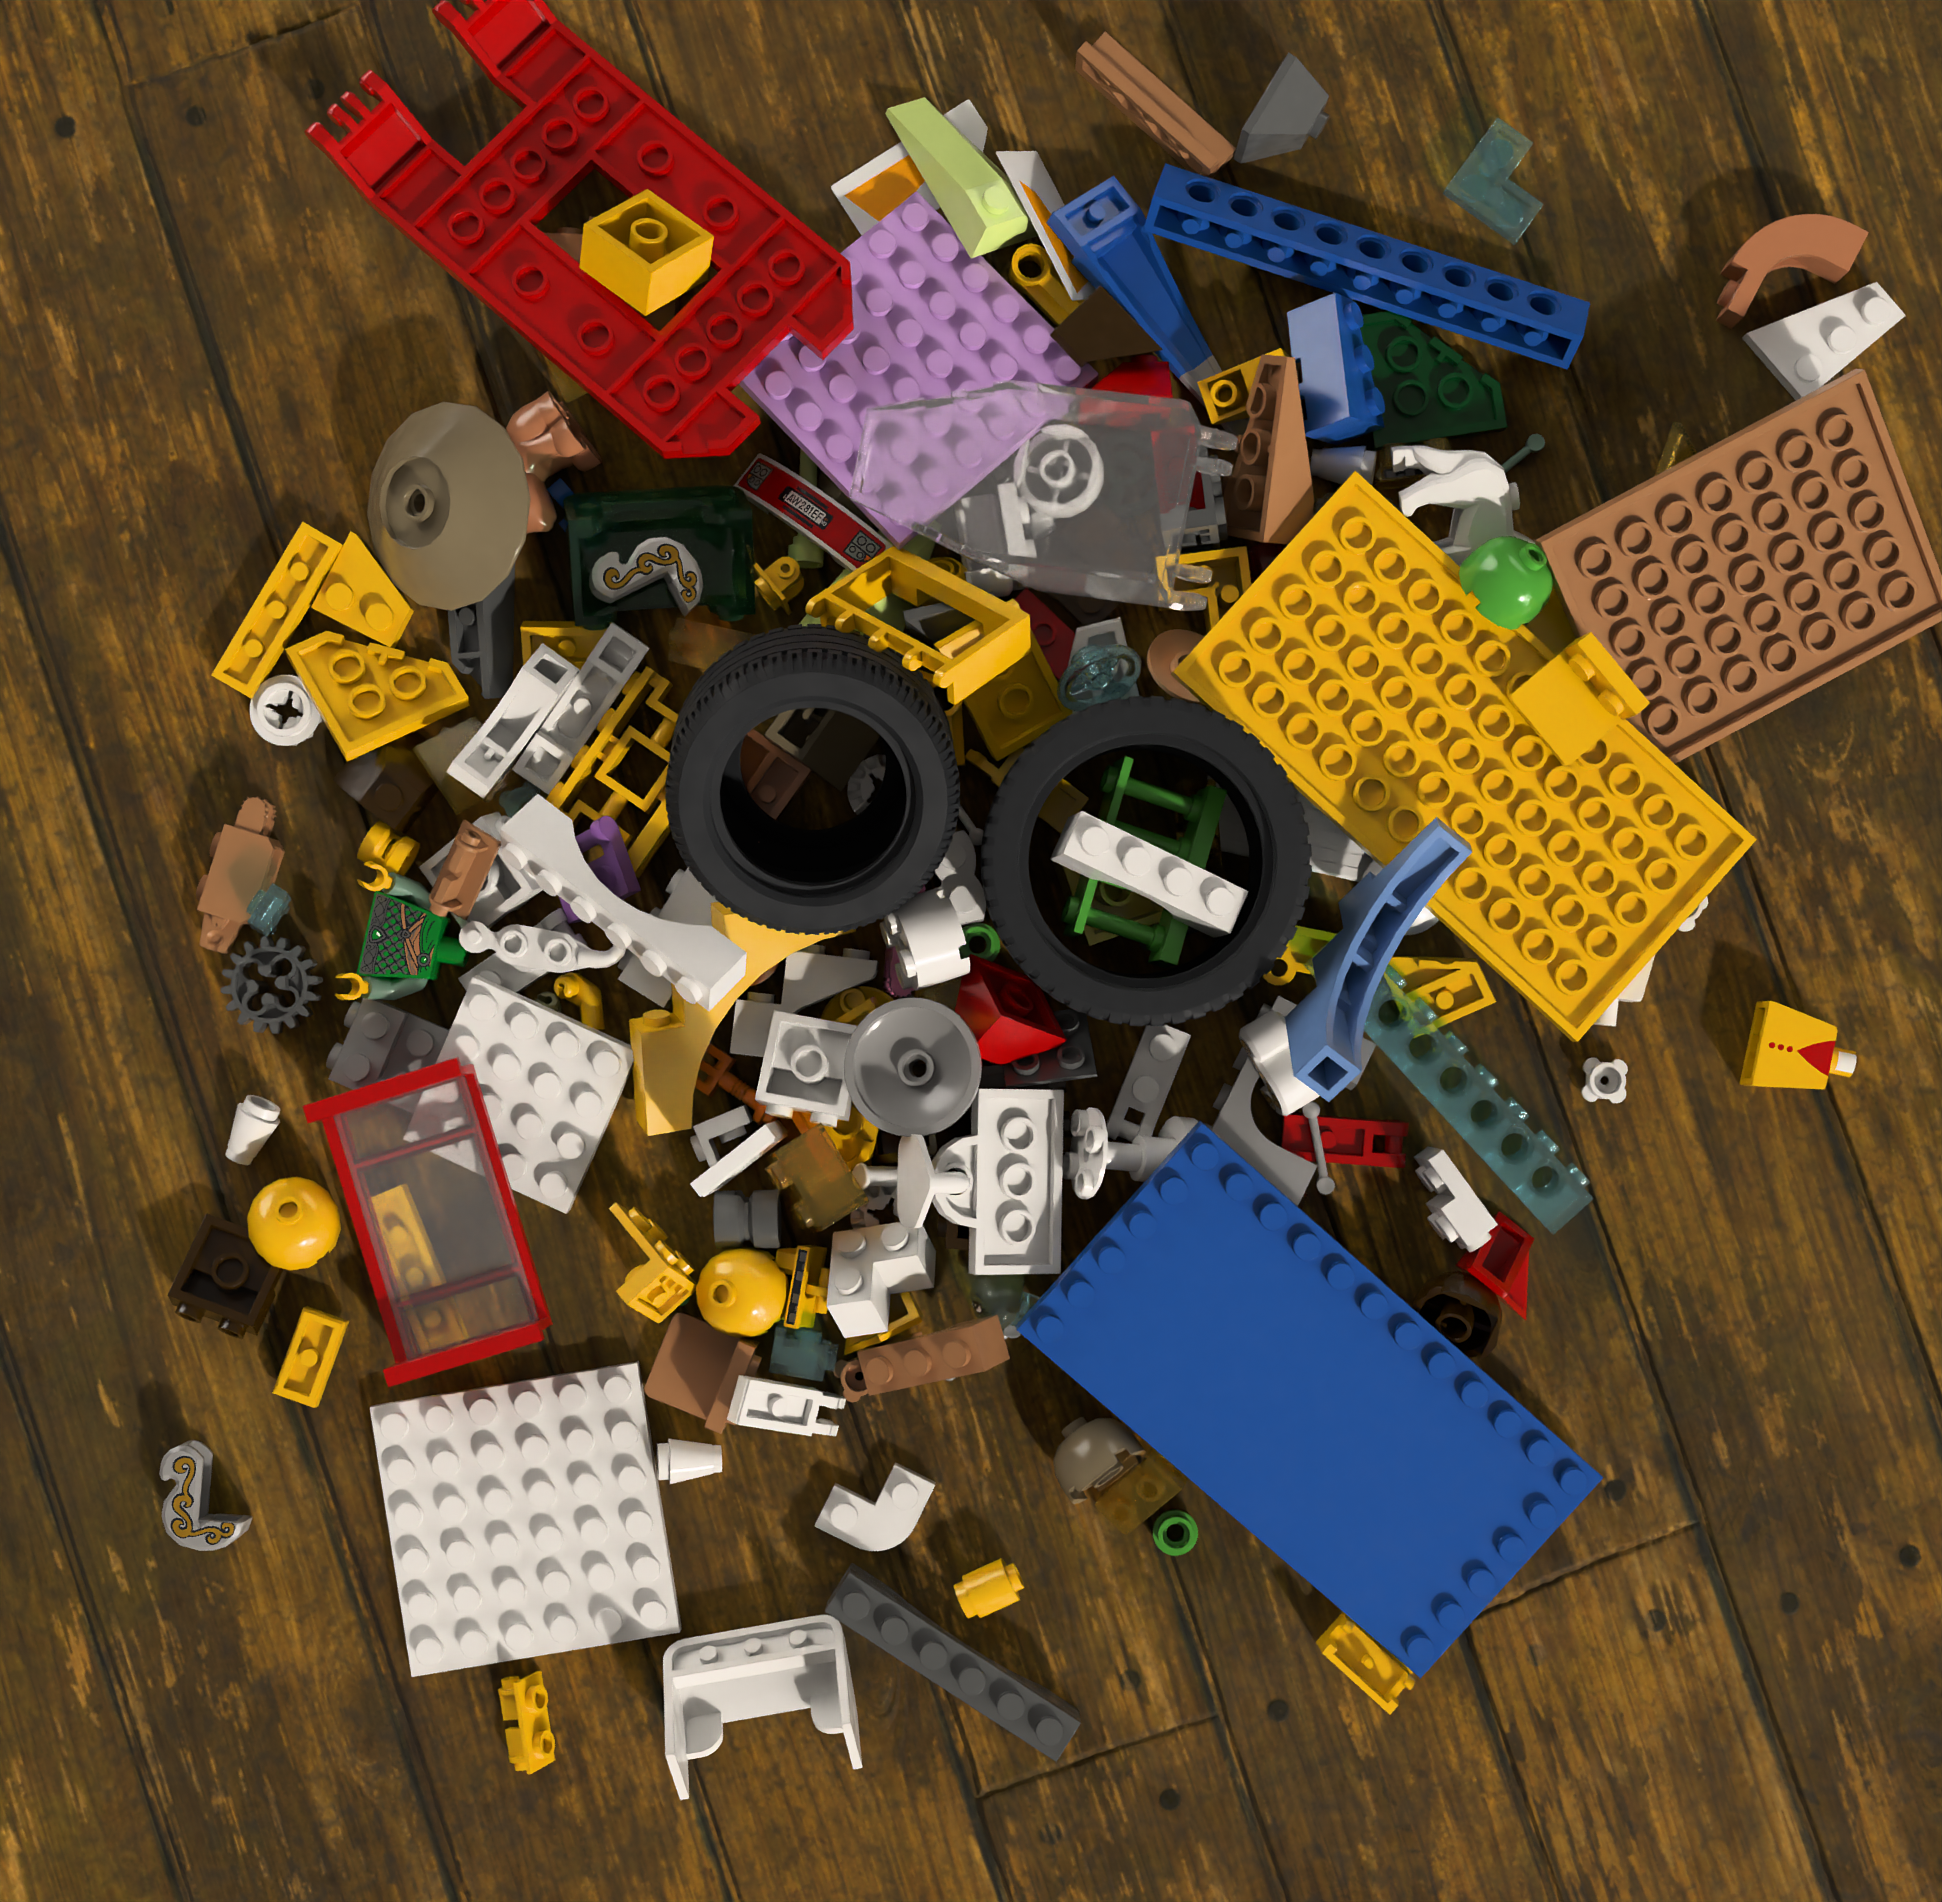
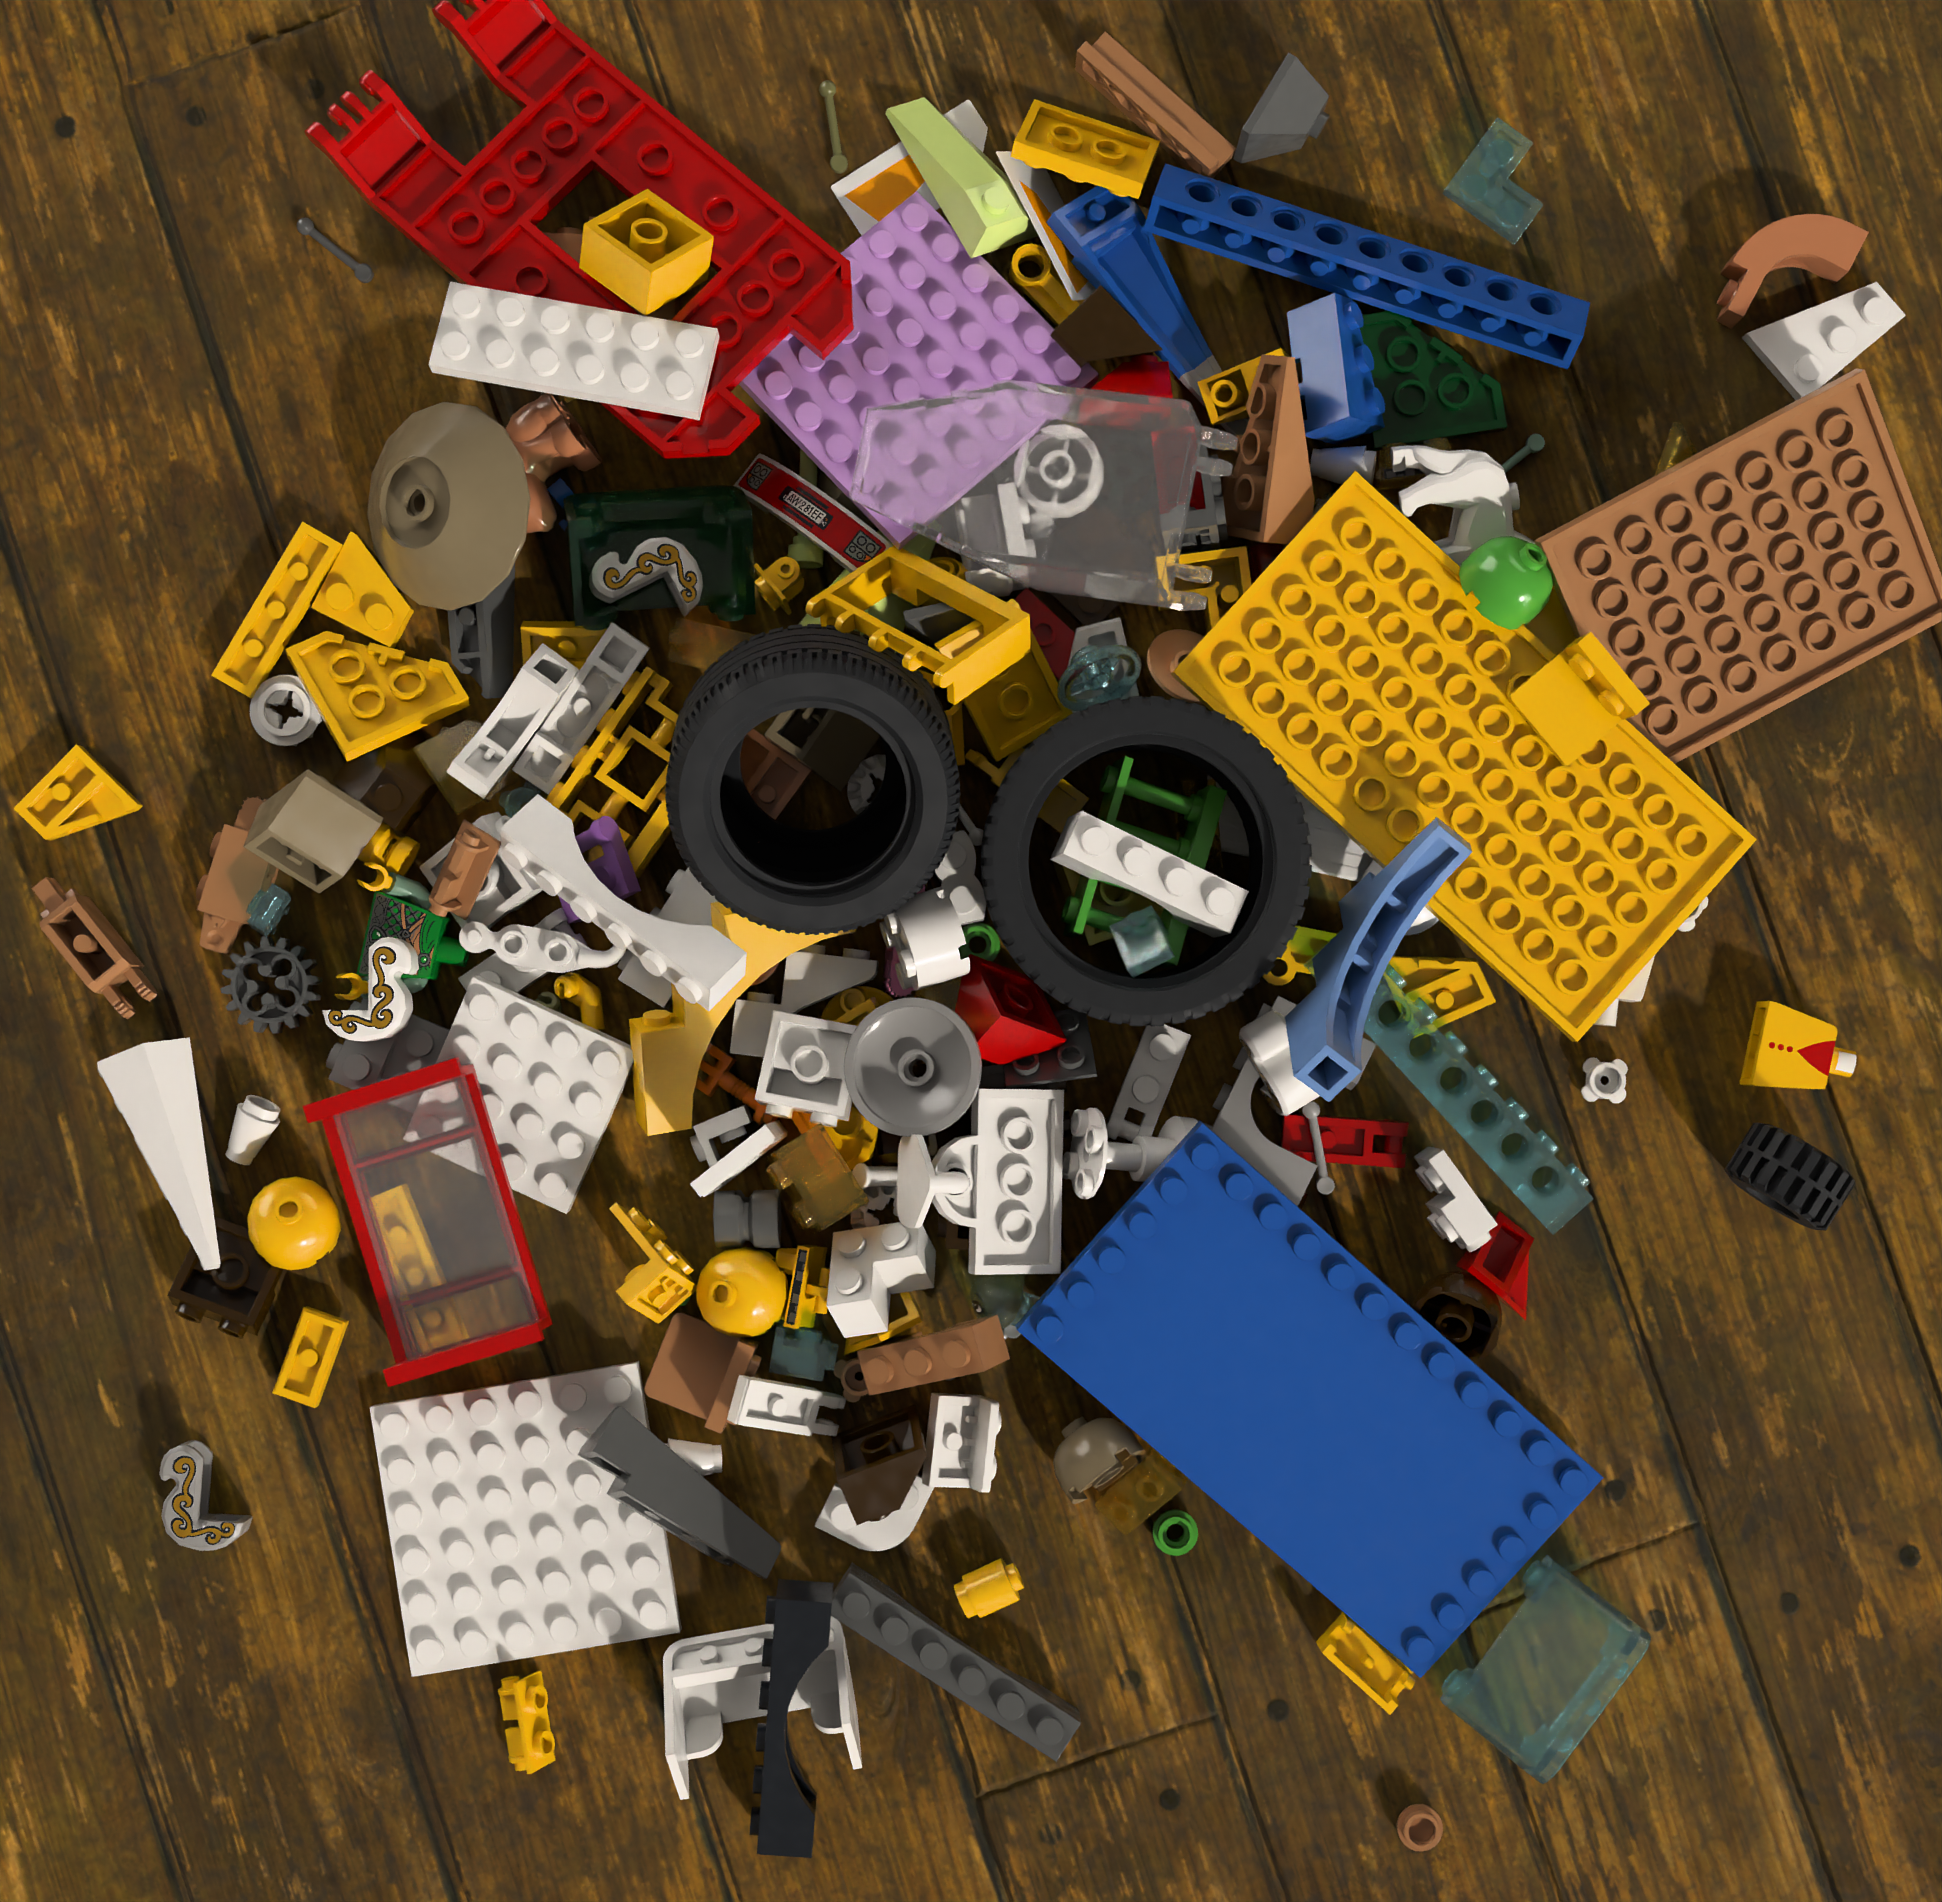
(75, 797): none -> yellow wing
(91, 945): none -> medium nougat hinge
(160, 1103): none -> white wedge
(312, 831): none -> dark tan slope
(362, 271): none -> dark grey hinge
(388, 996): none -> white animal
(574, 350): none -> white plate
(676, 1496): none -> dark grey wedge
(787, 1799): none -> black arch
(838, 162): none -> olive hinge
(879, 1463): none -> dark brown slope
(961, 1441): none -> white bracket
(1085, 149): none -> yellow plate
(1142, 941): none -> clear light blue bracket
(1419, 1827): none -> medium nougat plate
(1548, 1671): none -> clear light blue windscreen
(1790, 1176): none -> black tyre

